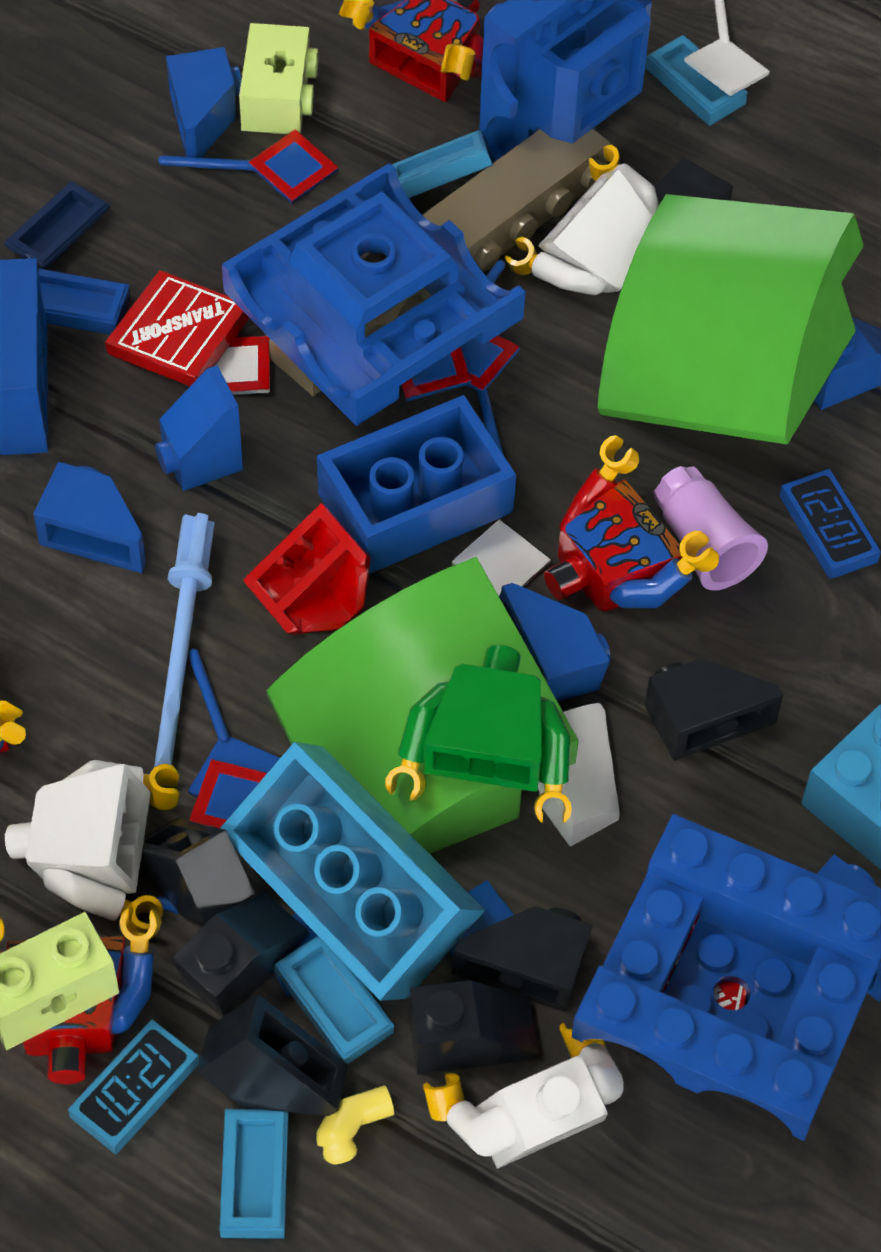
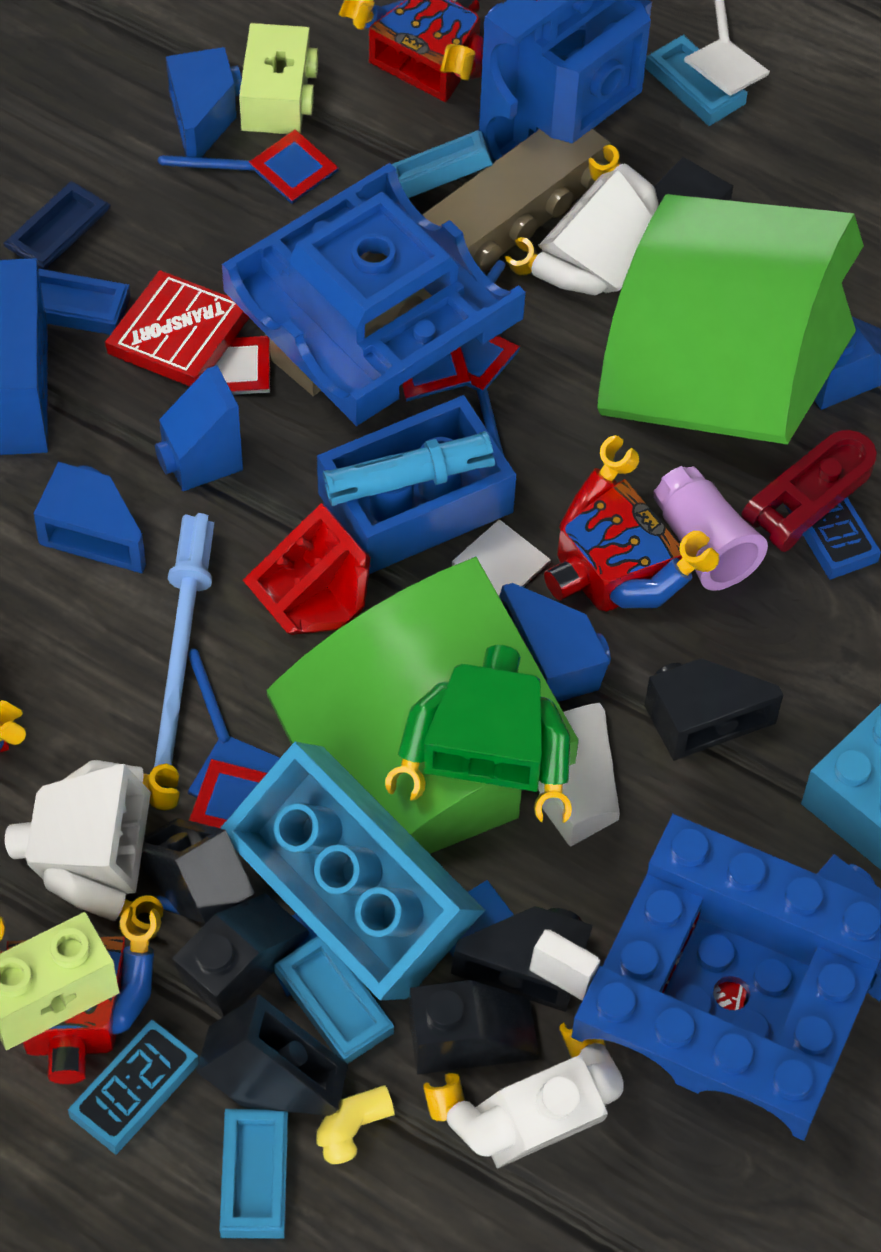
(409, 468): none -> dark azure pin
(564, 963): none -> white tile
(812, 487): none -> dark red plate

